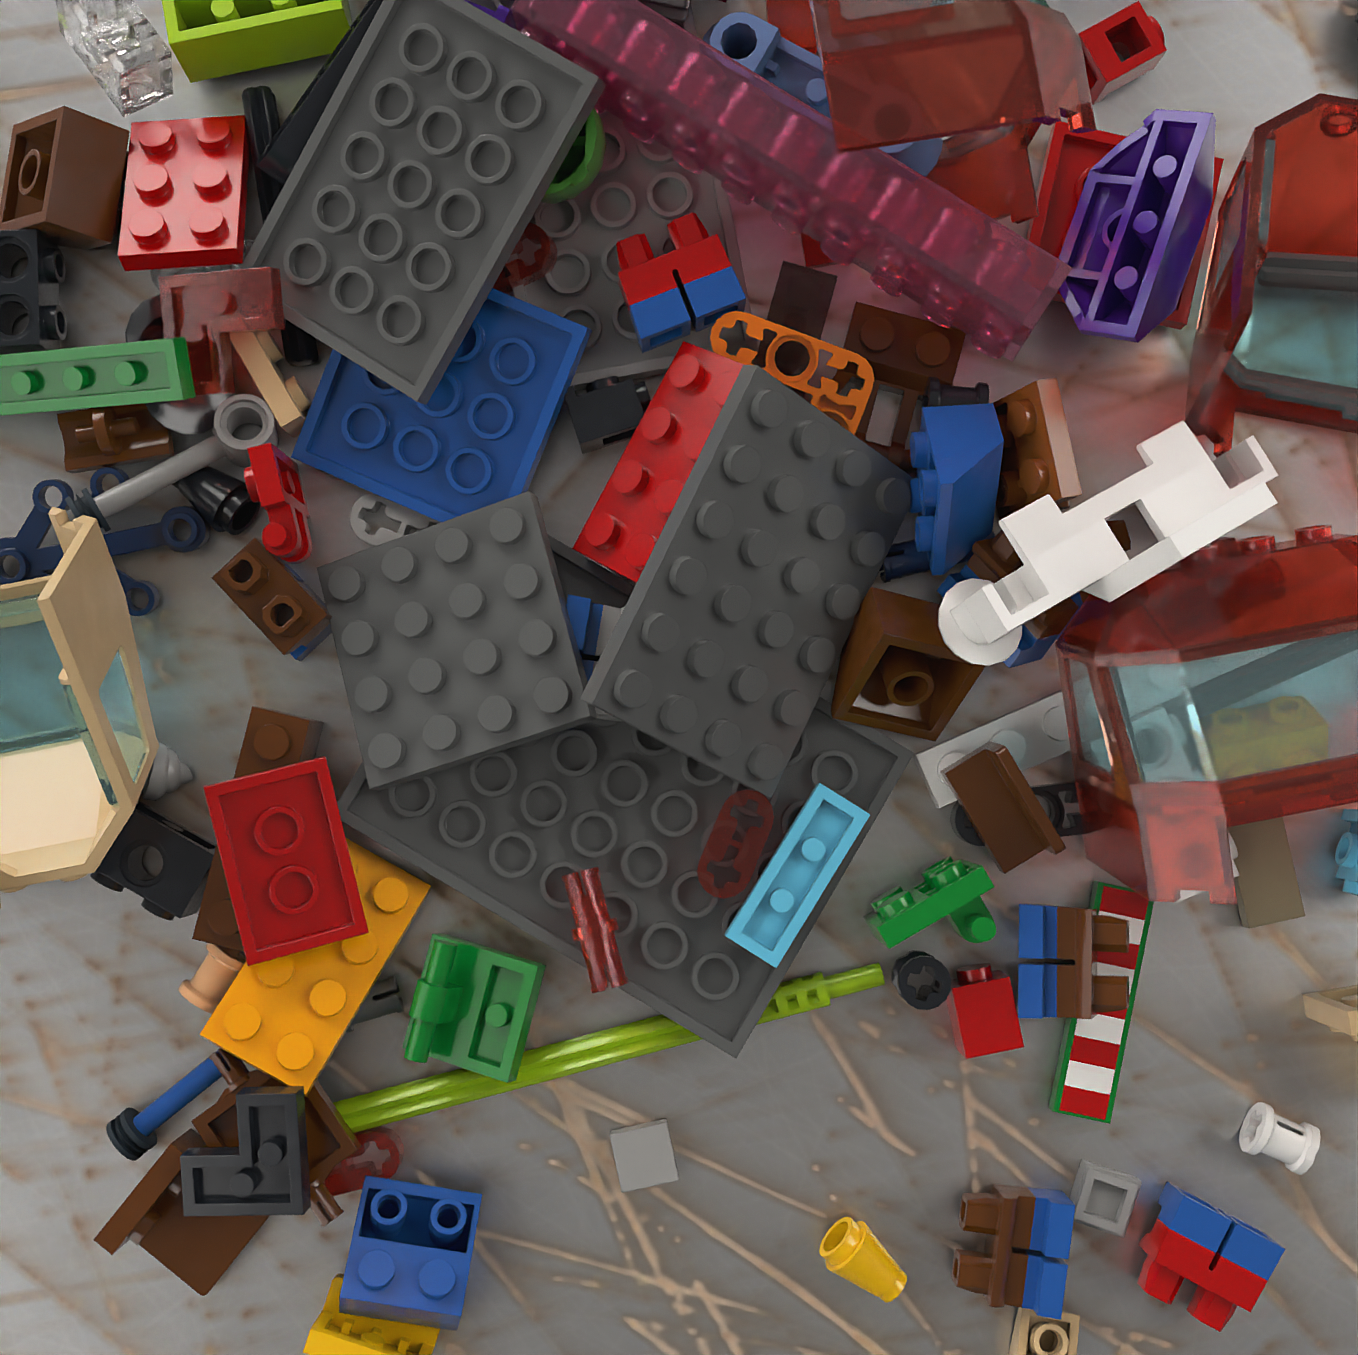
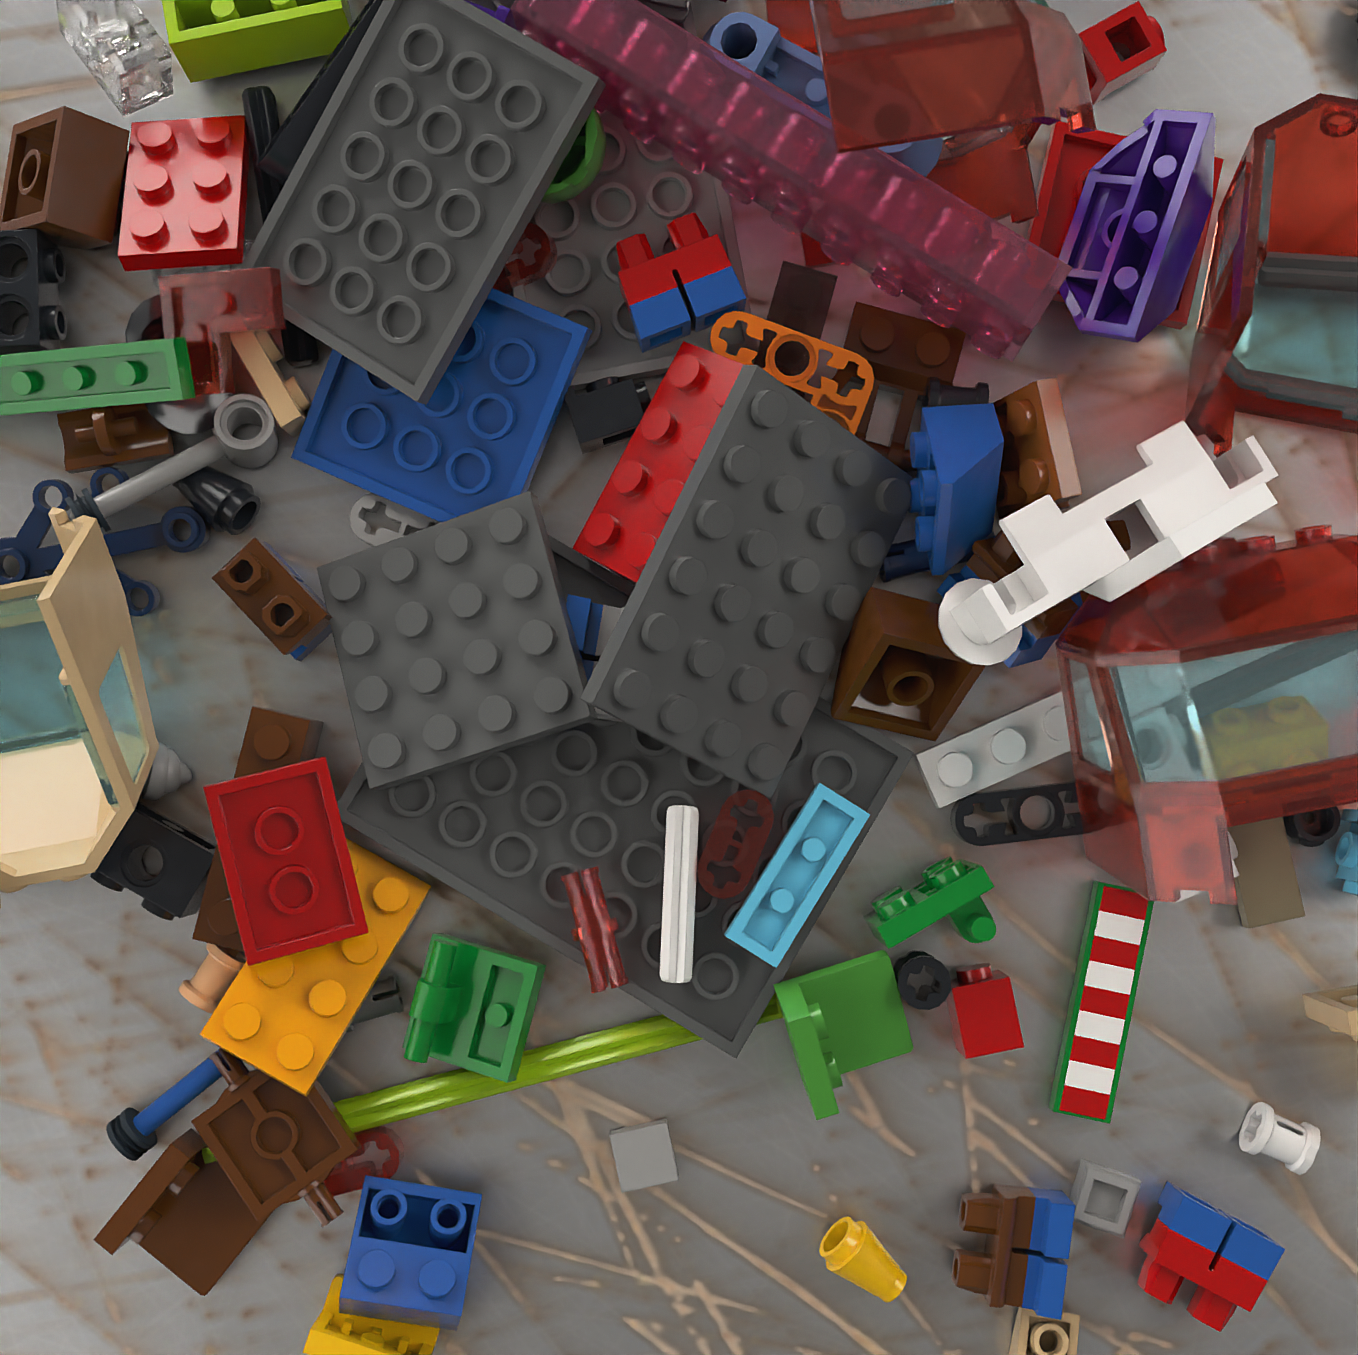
(266, 1170): black plate -> none
(278, 487): red plate -> none
(679, 894): none -> white axle
(842, 1023): none -> bright green bracket
(1001, 806): reddish brown panel -> none
(1067, 988): reddish brown hips -> none
(1323, 827): none -> black plate

